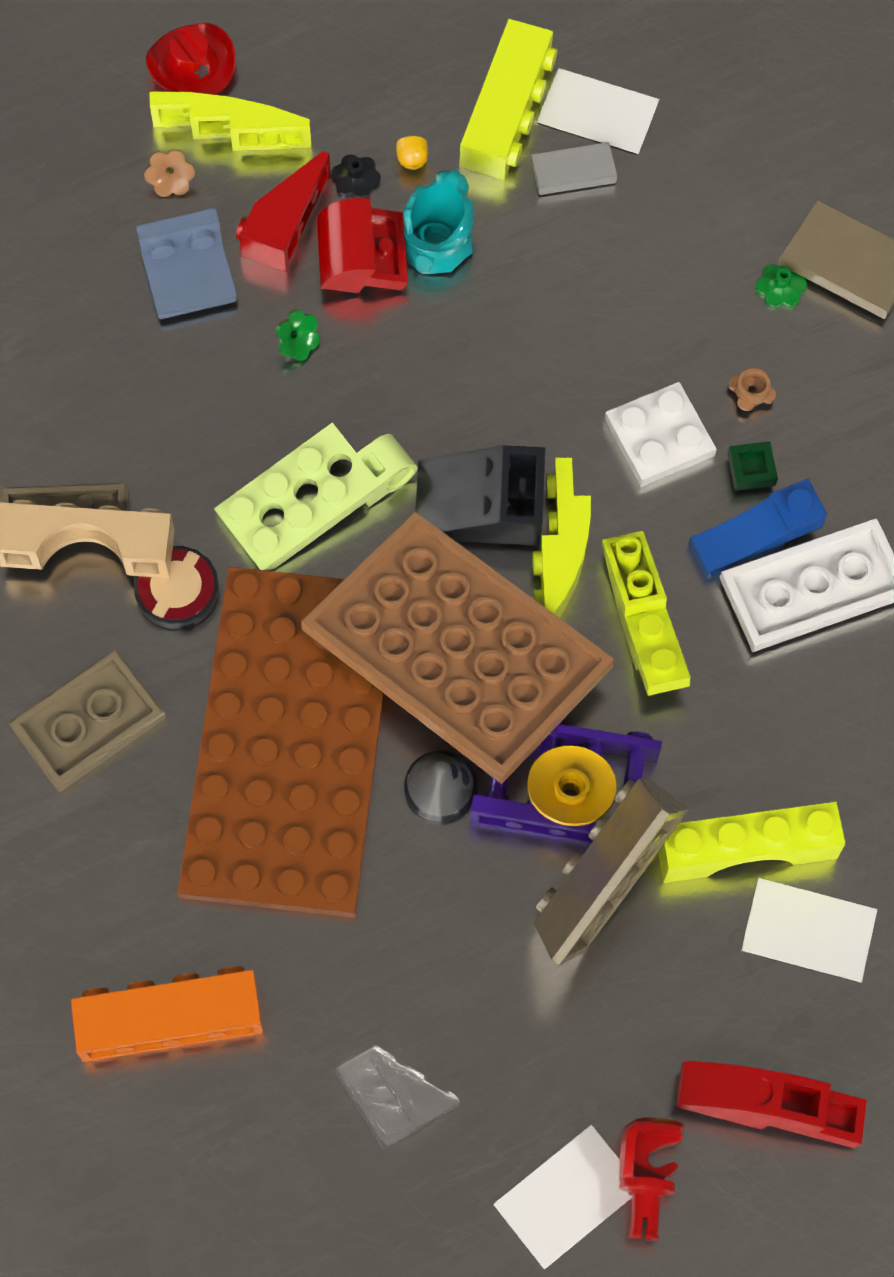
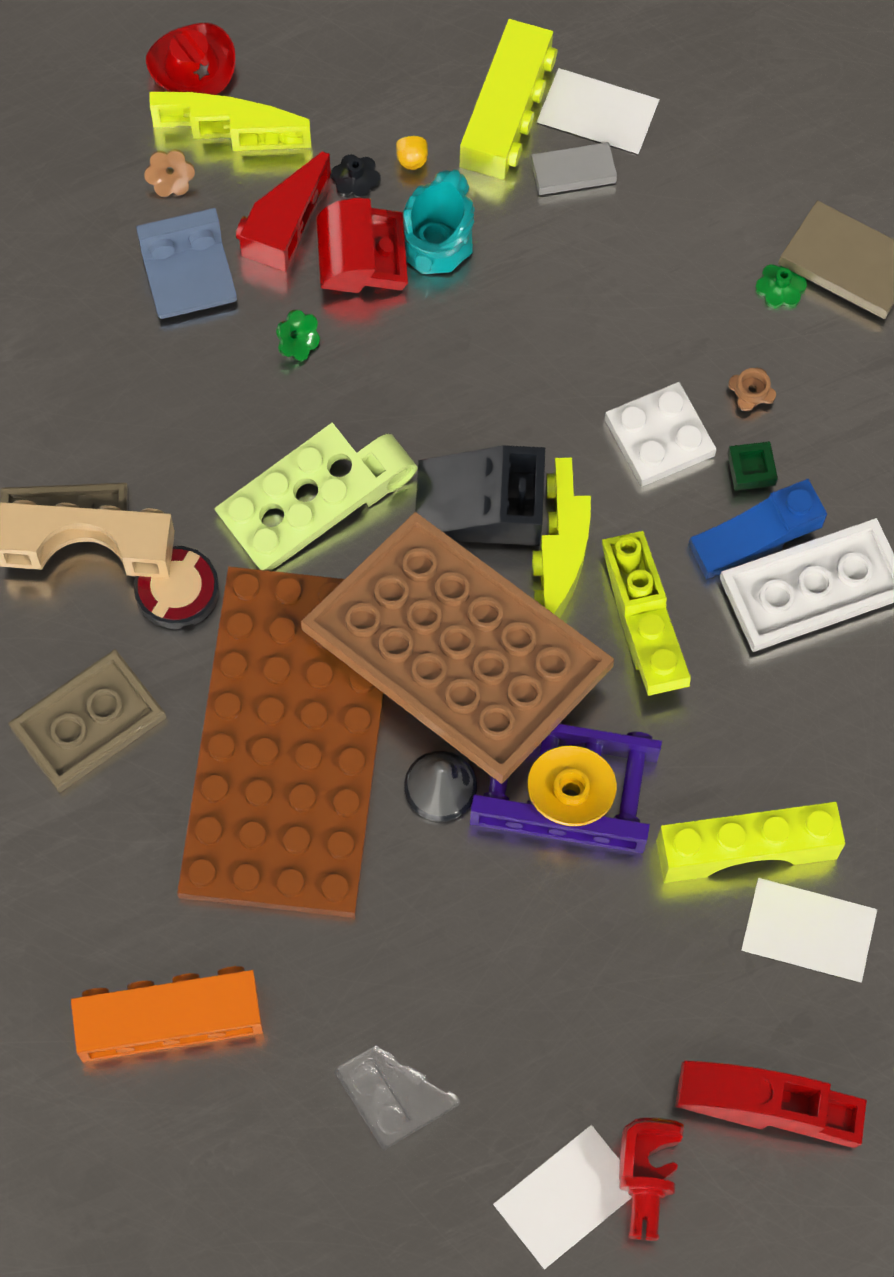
(607, 869): dark tan slope -> none

